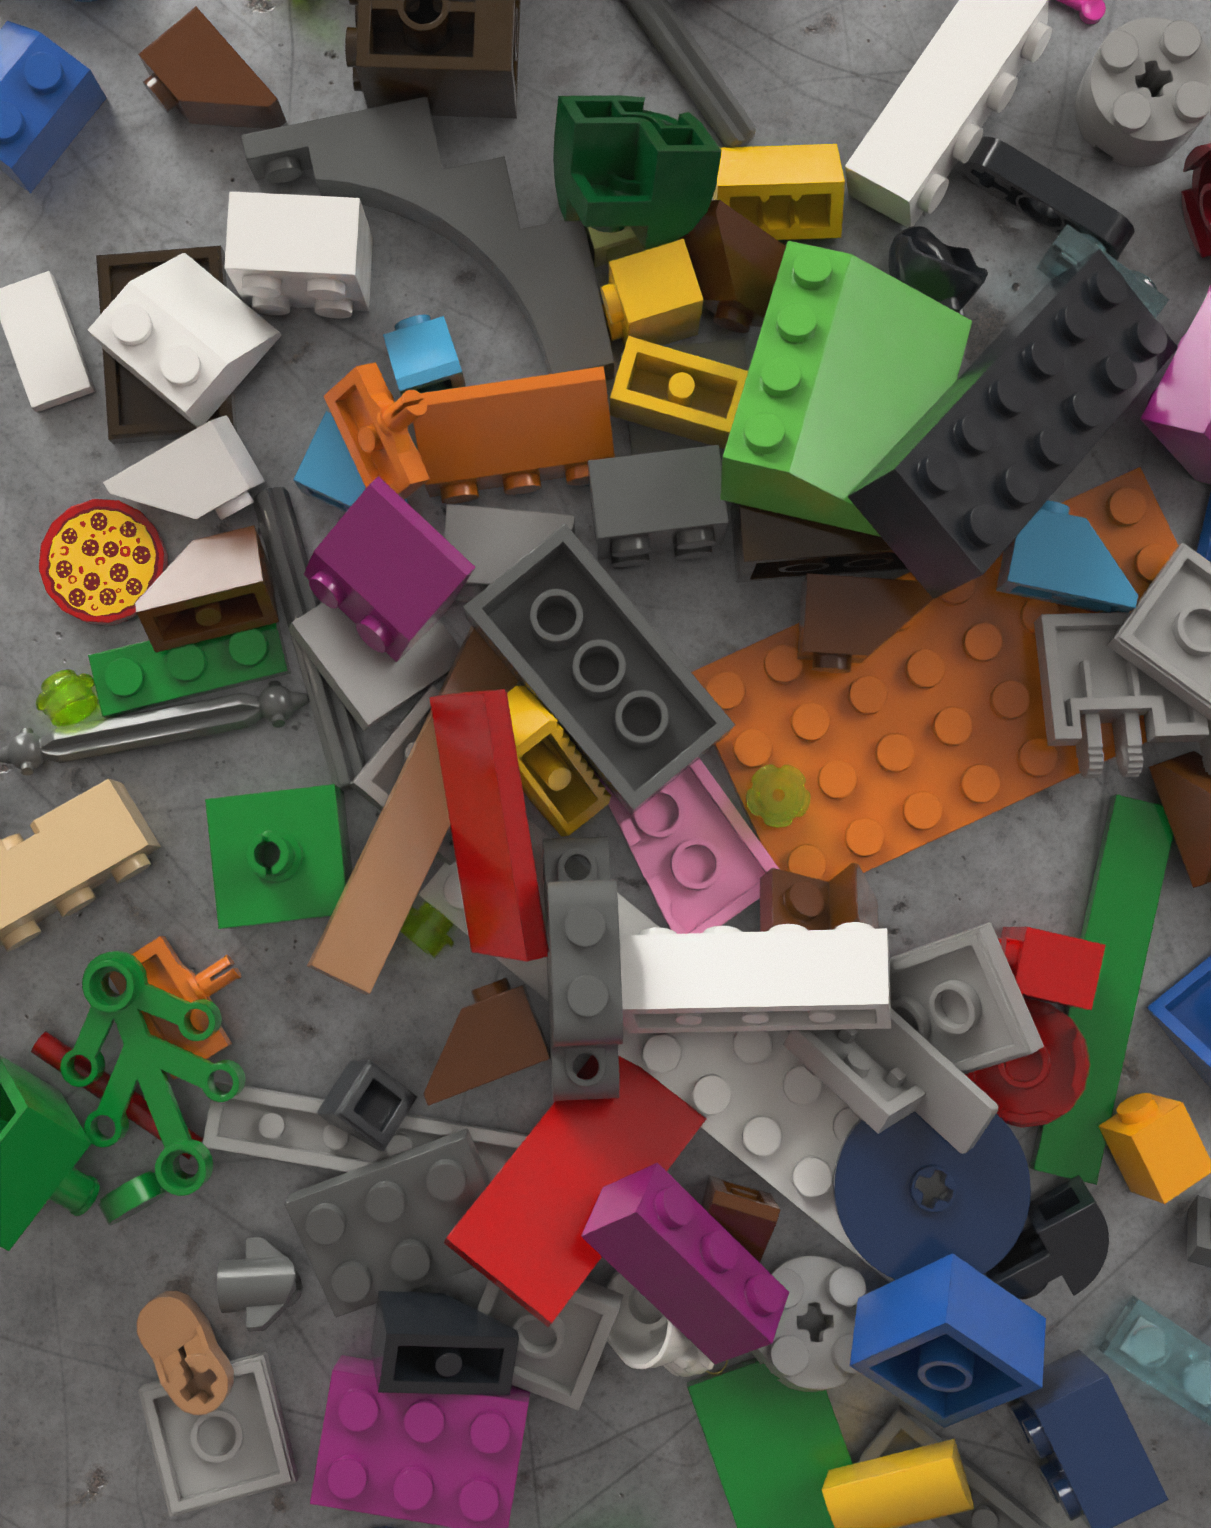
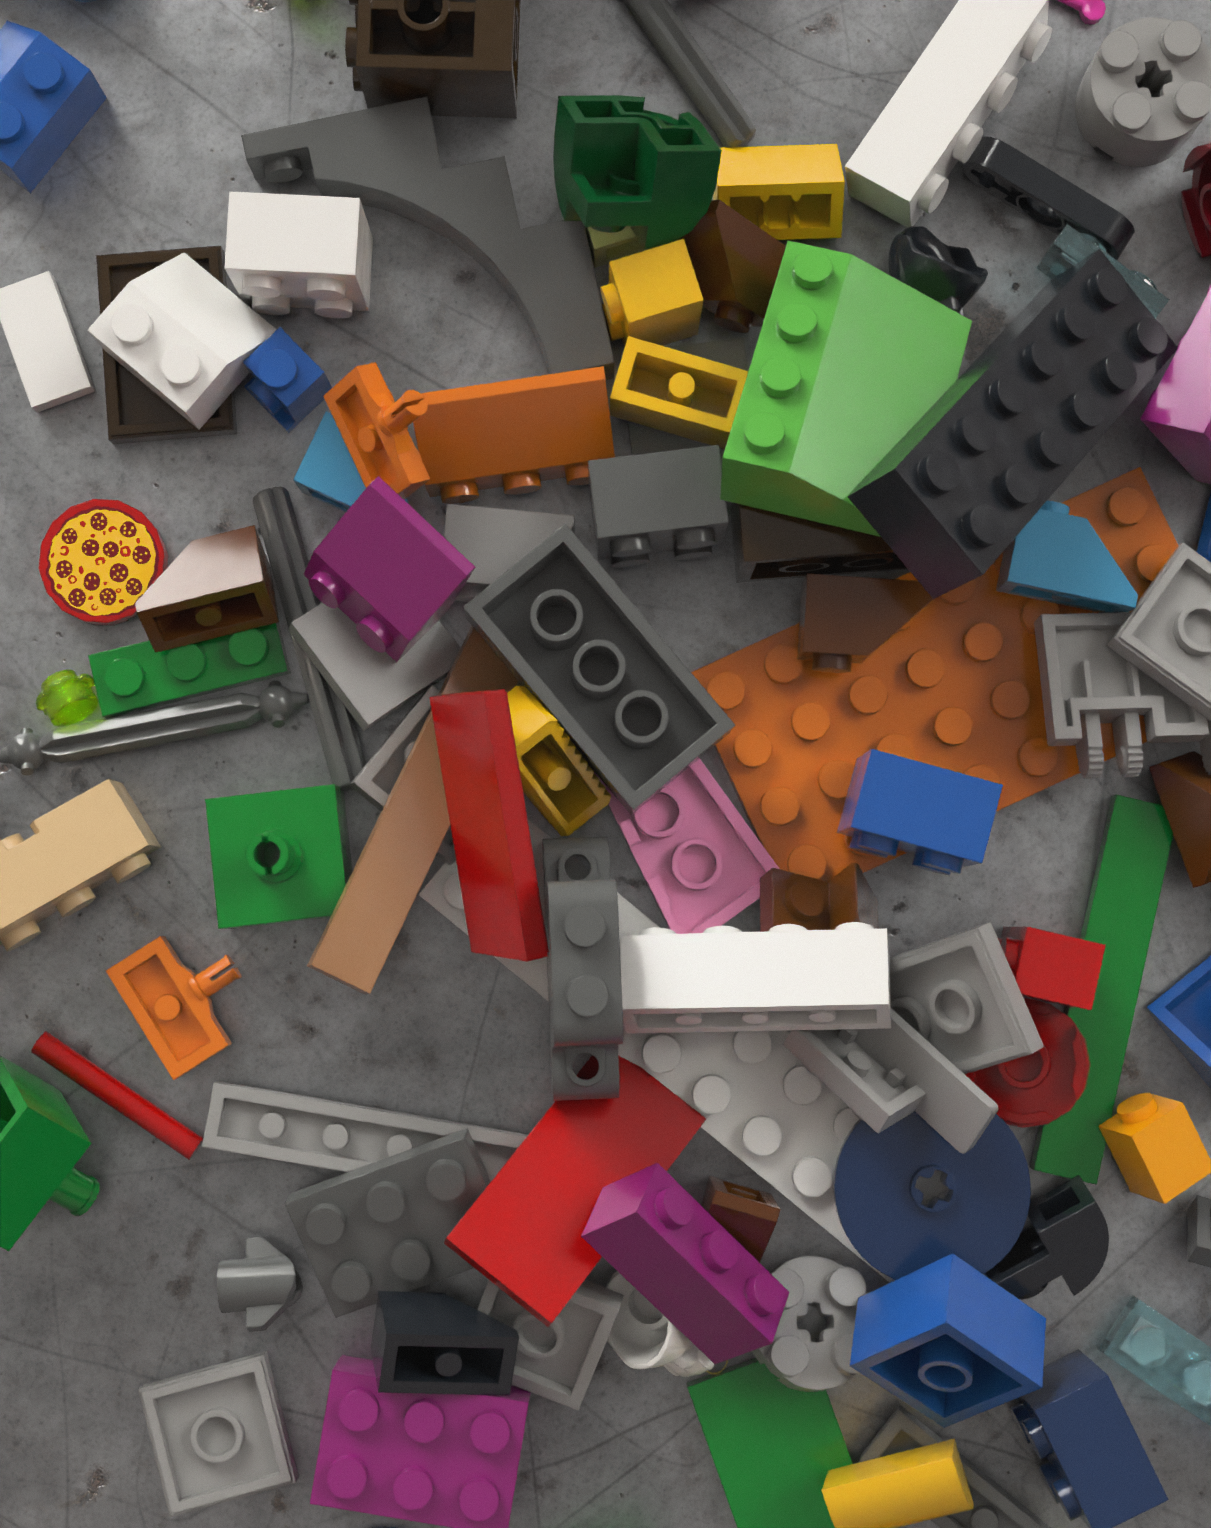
(131, 1197): green tile -> none
(146, 1061): green plant -> none
(192, 1381): medium nougat piece -> none
(193, 474): white slope -> none
(207, 78): reddish brown slope -> none
(285, 380): none -> blue brick
(367, 1103): black slope -> none
(423, 355): dark azure slope -> none
(428, 929): clear neon green plate -> none
(488, 1041): reddish brown slope -> none
(774, 812): clear neon green plate -> none
(919, 811): none -> blue brick

